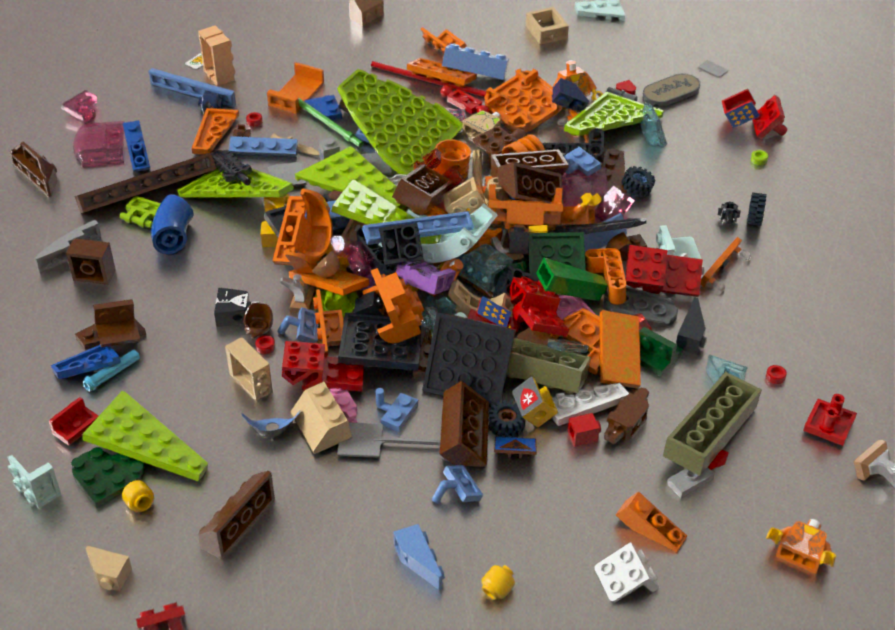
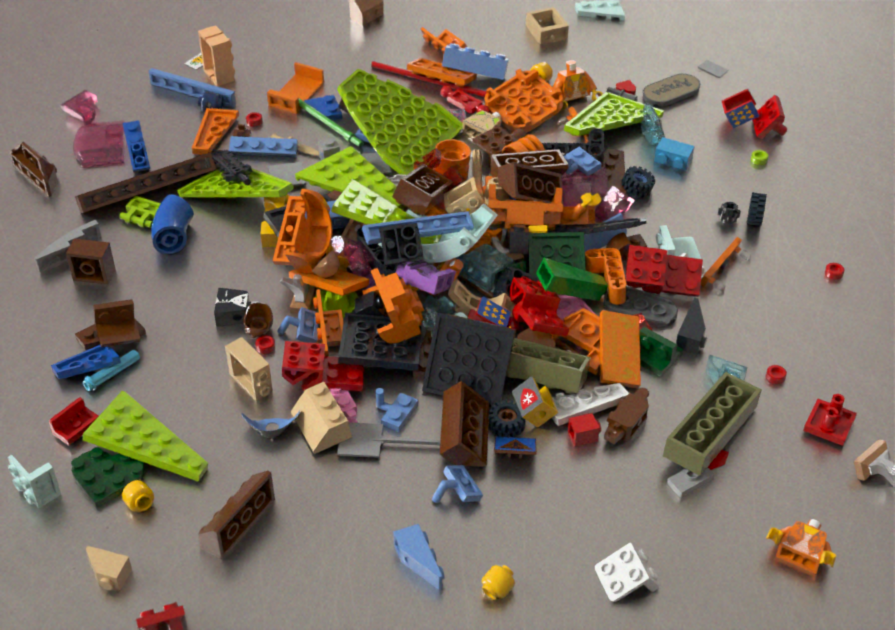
(544, 71): none -> yellow head
(567, 346): clear light blue tile -> none
(569, 95): dark blue slope -> none
(650, 522): orange slope -> none
(674, 153): none -> dark azure brick
(834, 271): none -> red tile

